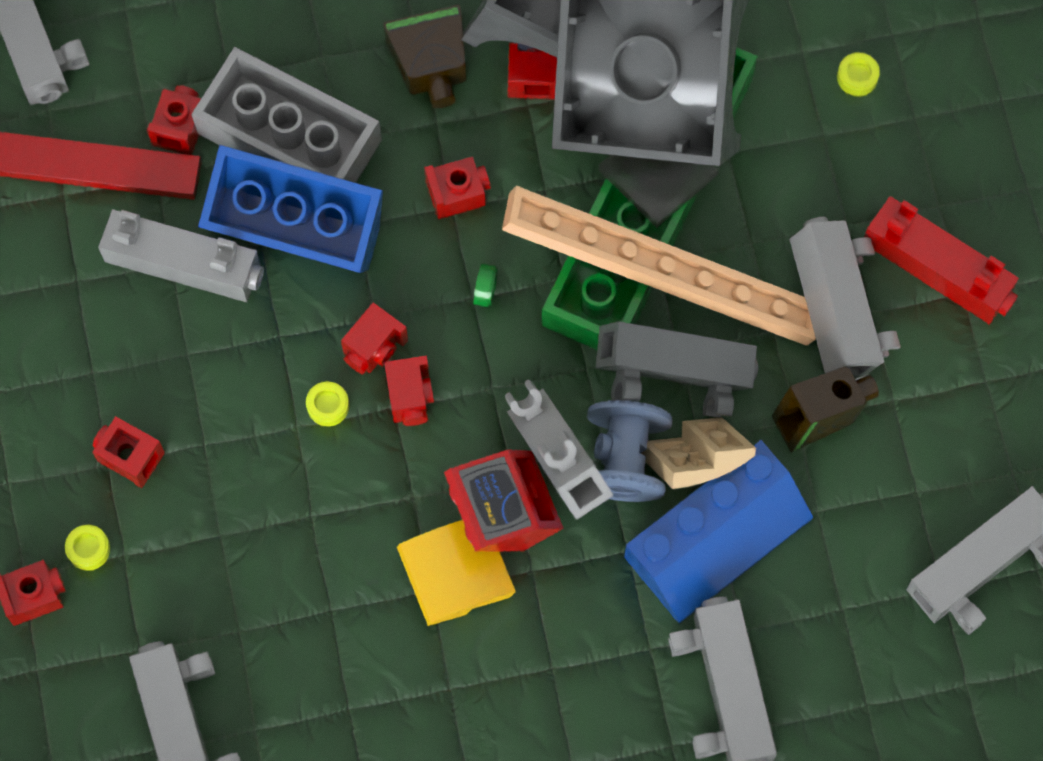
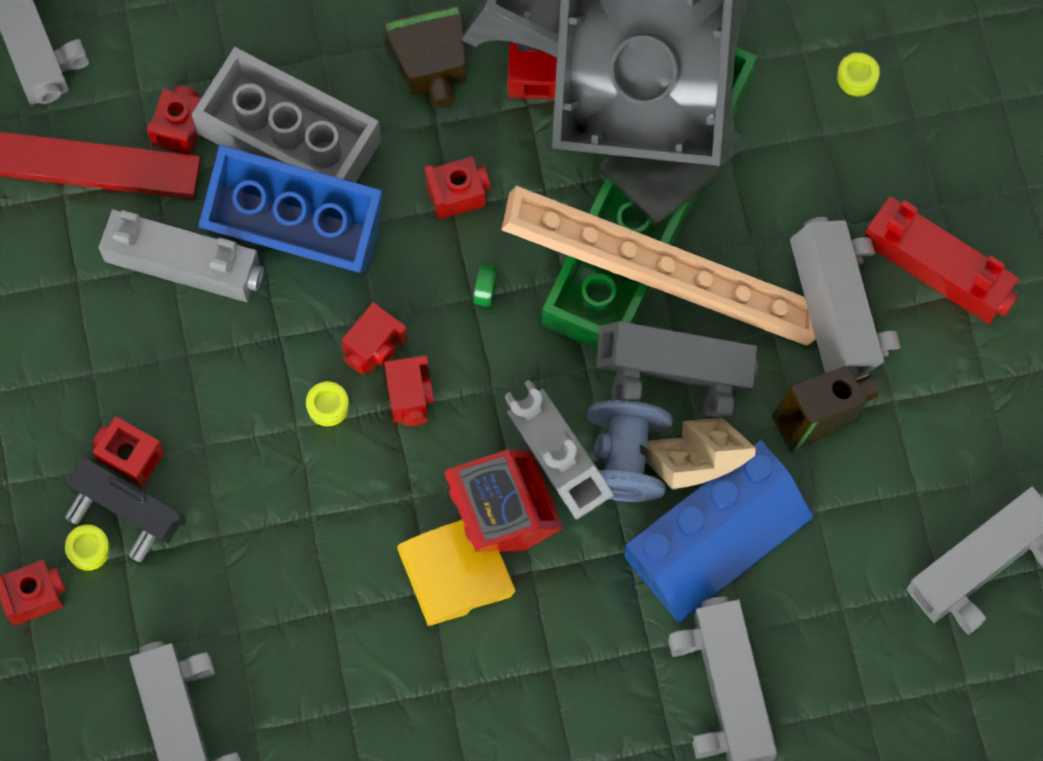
(124, 500): none -> black piece

